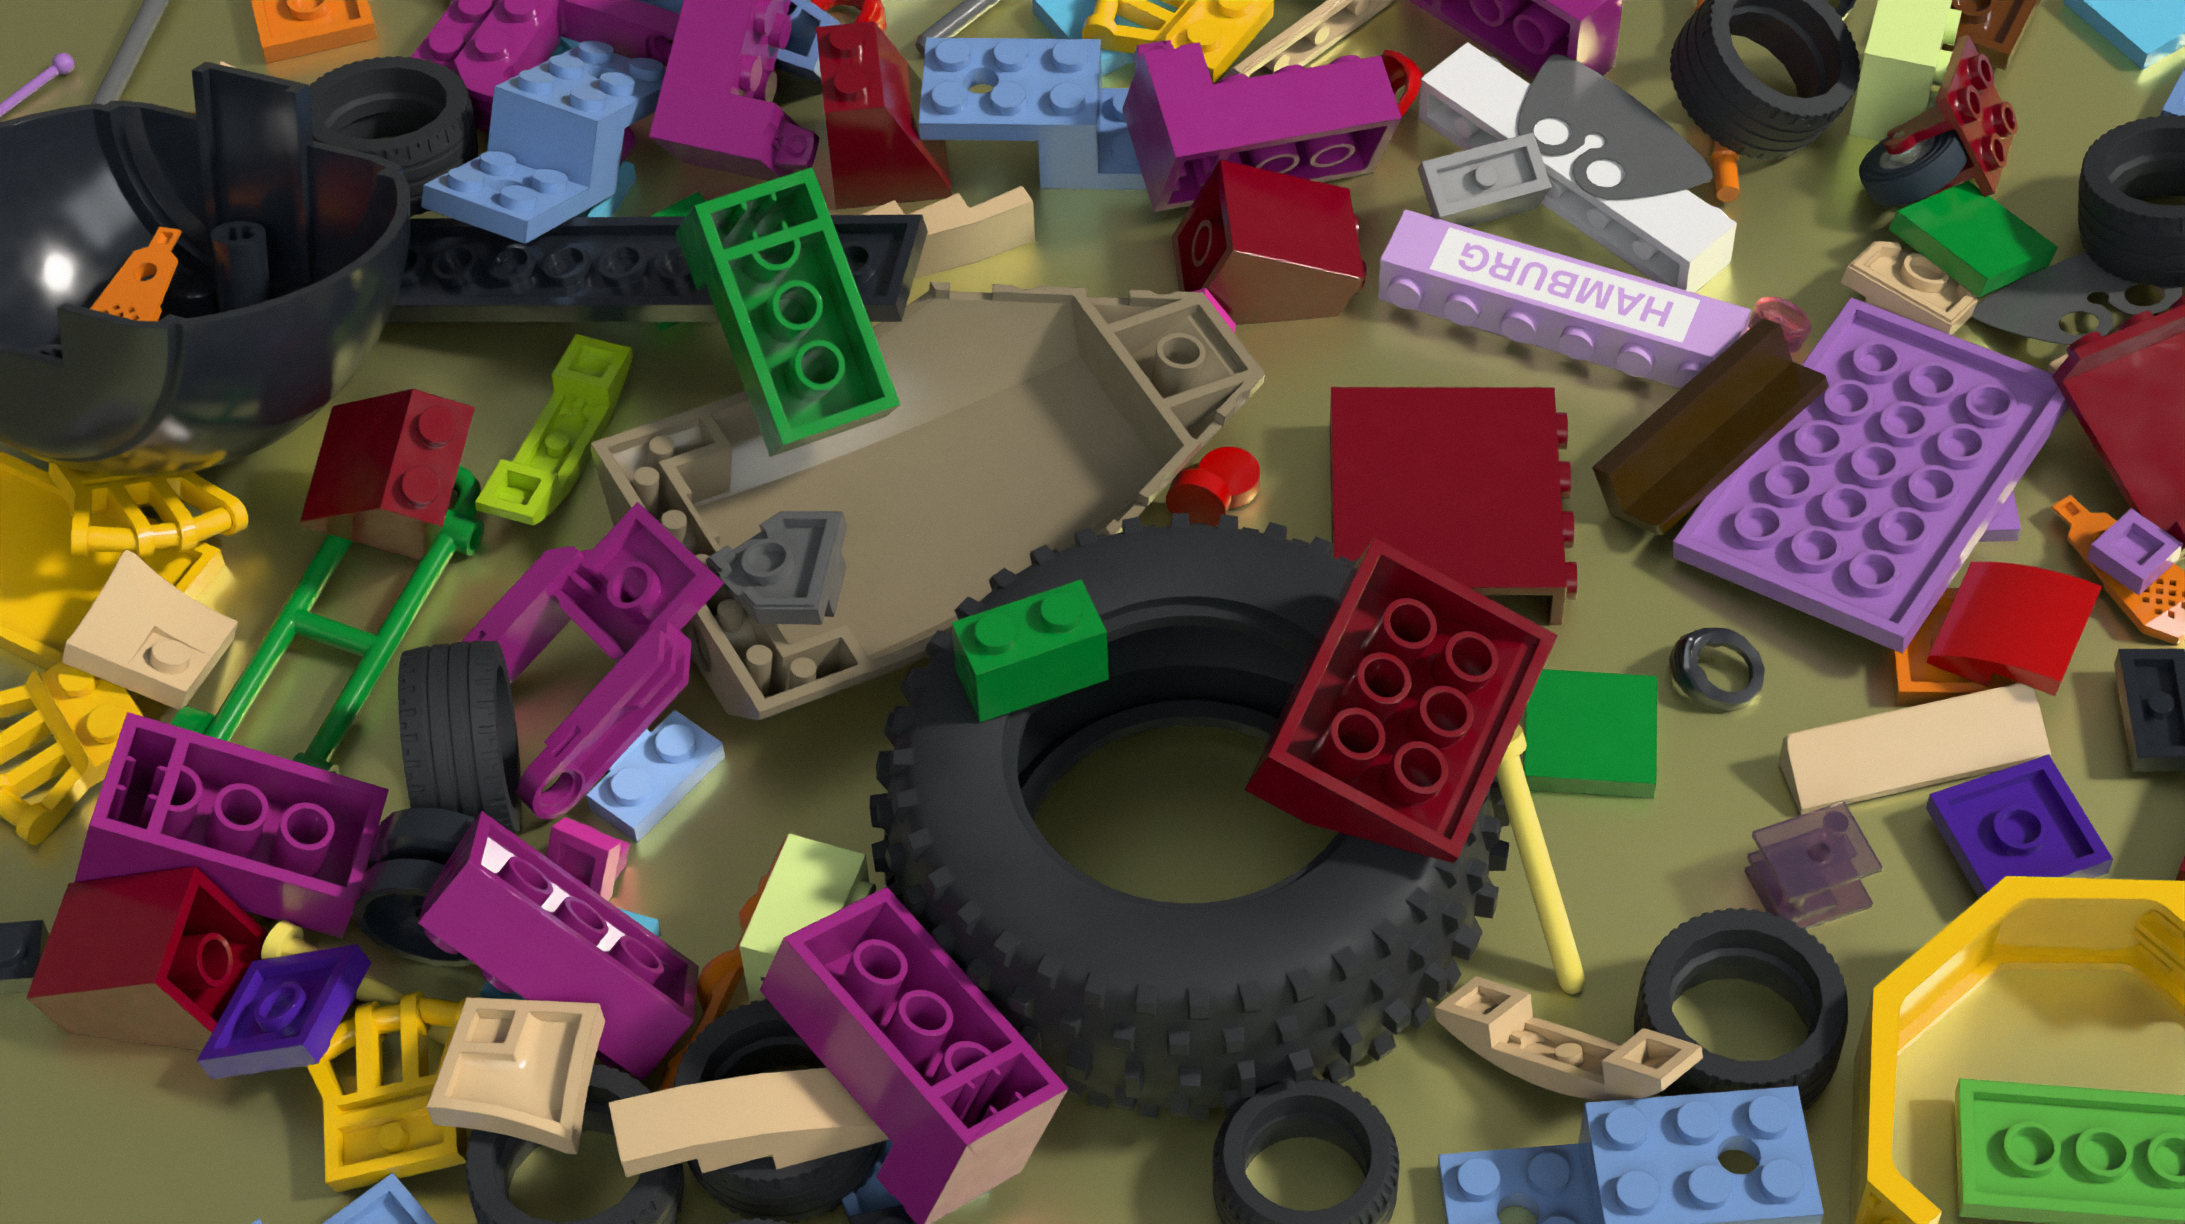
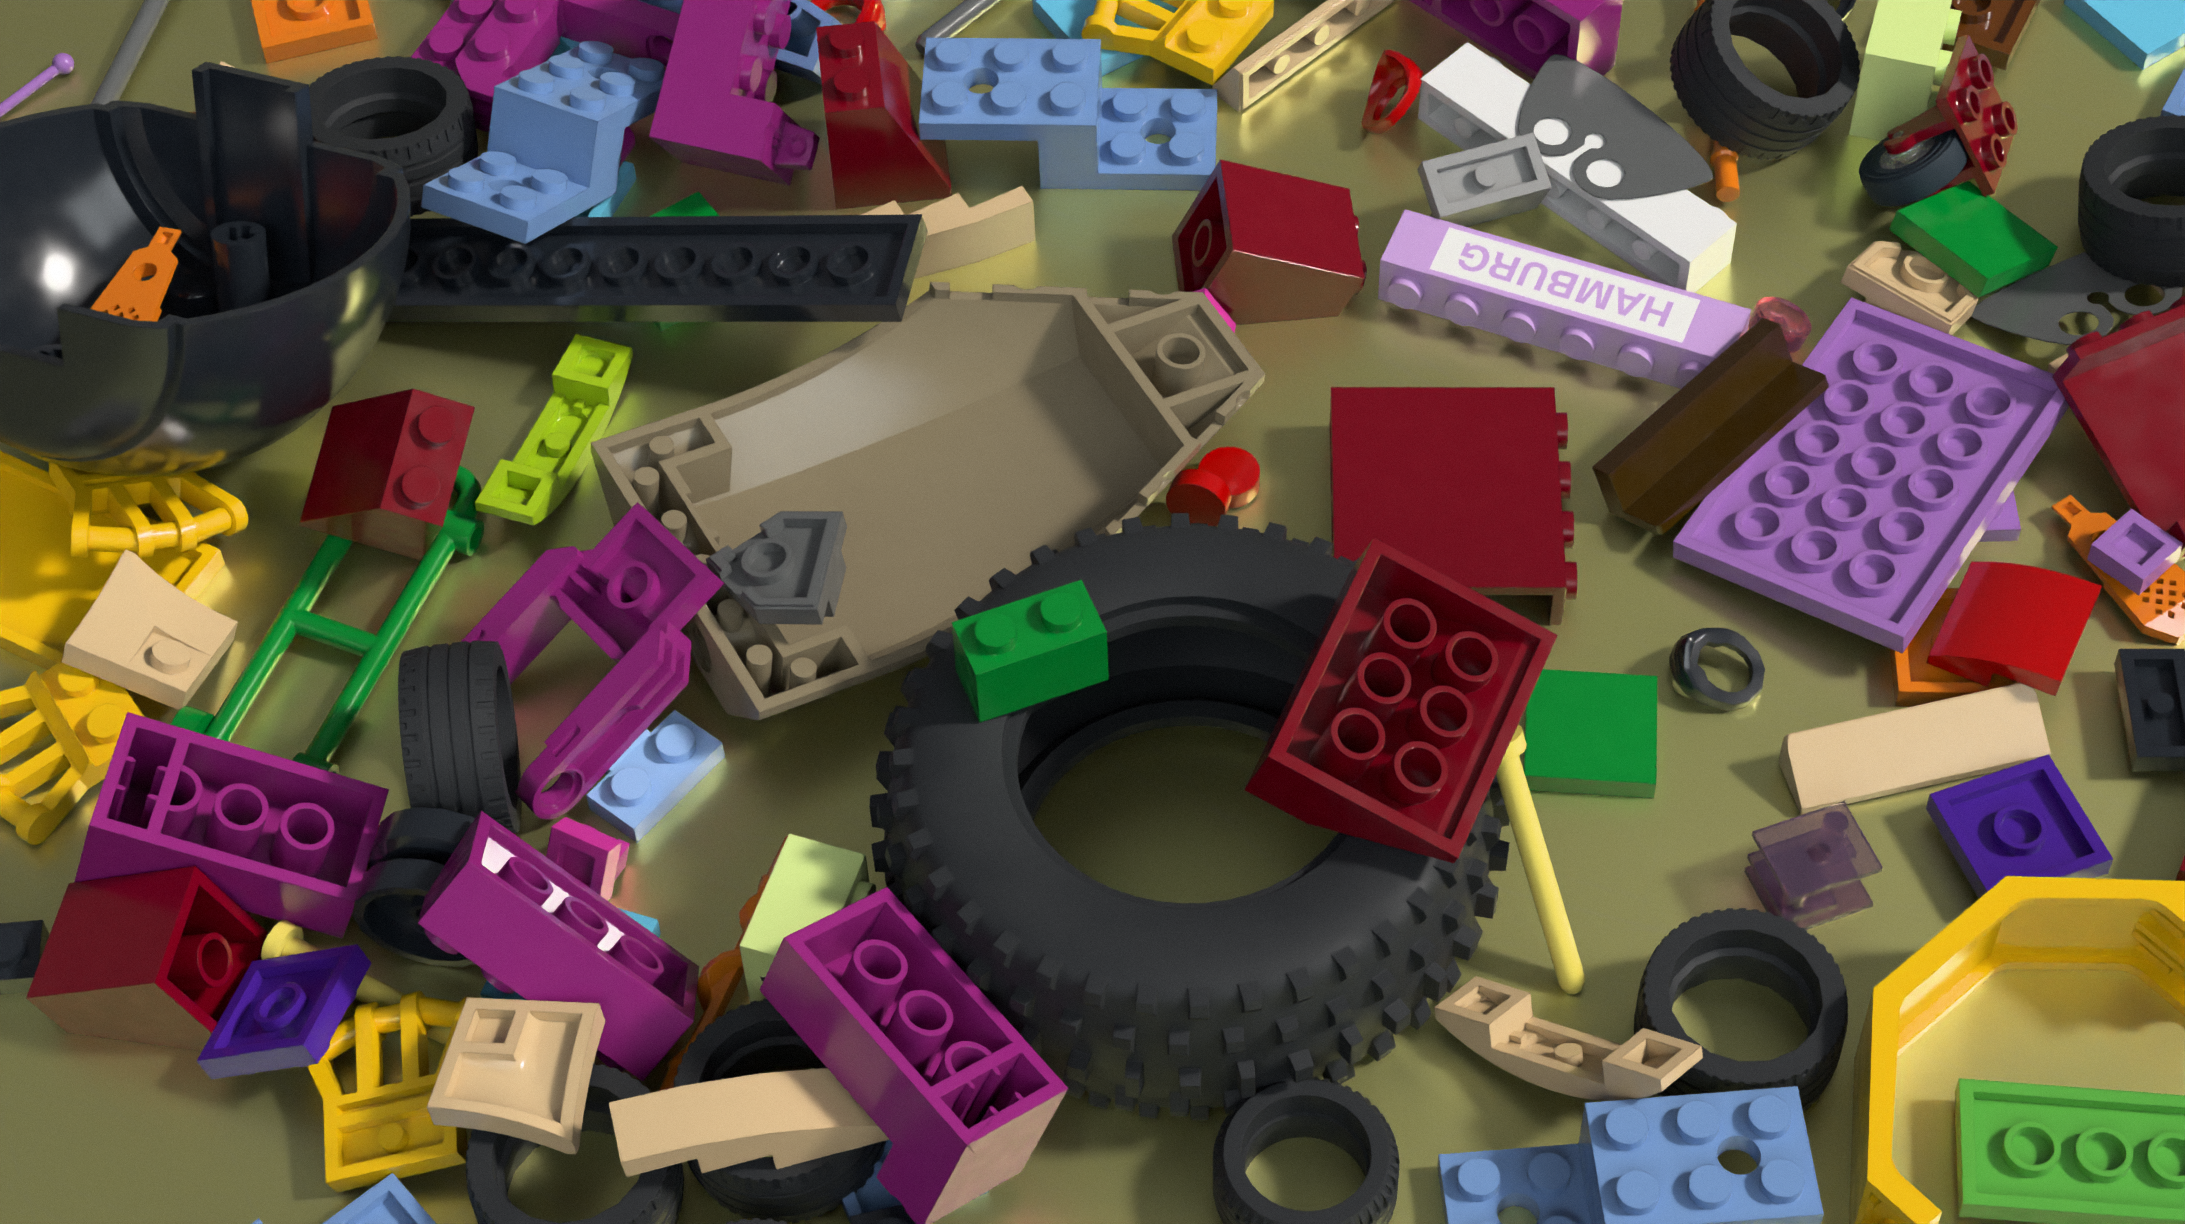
(789, 310): green hinge -> none
(1292, 122): magenta hinge -> none

